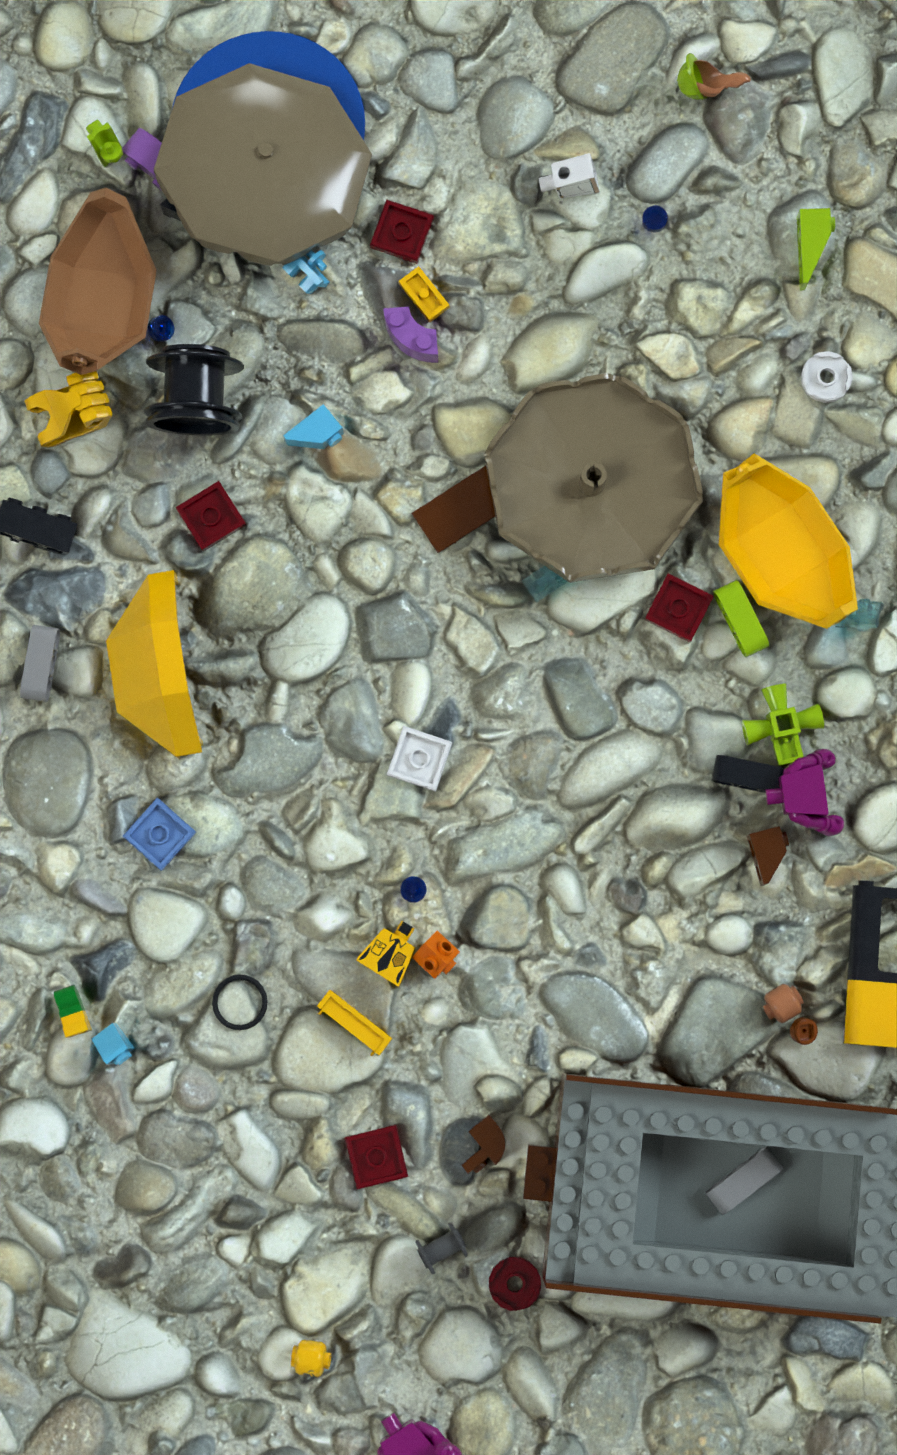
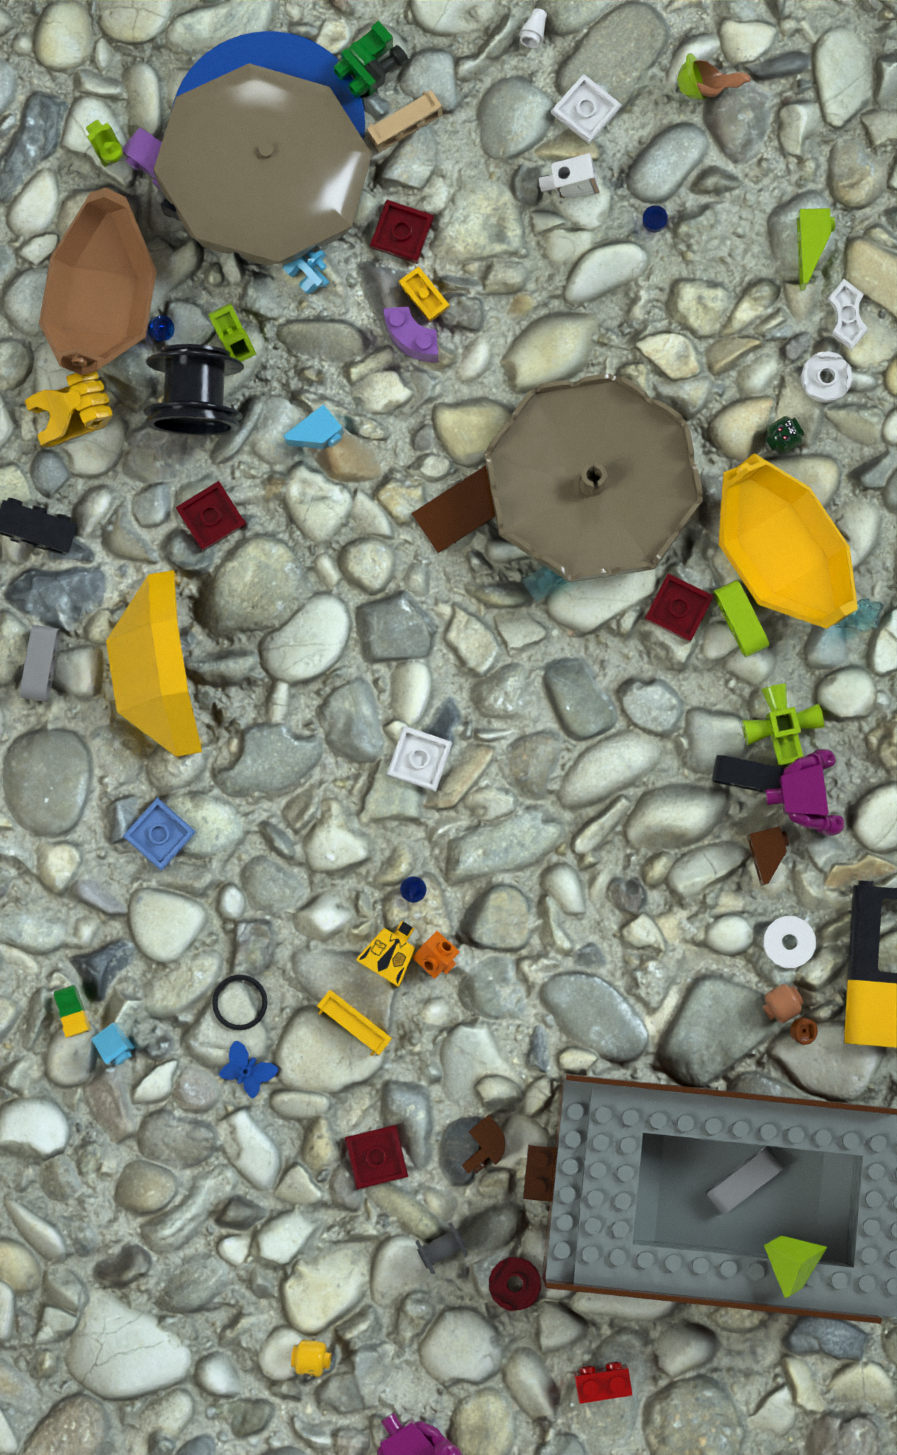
(231, 333): none -> lime brick
(245, 1071): none -> blue piece
(363, 62): none -> green hips
(405, 121): none -> tan container
(533, 30): none -> white cone
(586, 109): none -> white tile
(603, 1383): none -> red brick
(784, 434): none -> dark green head
(793, 1261): none -> lime slope
(804, 942): none -> white tile
(849, 325): none -> white tile

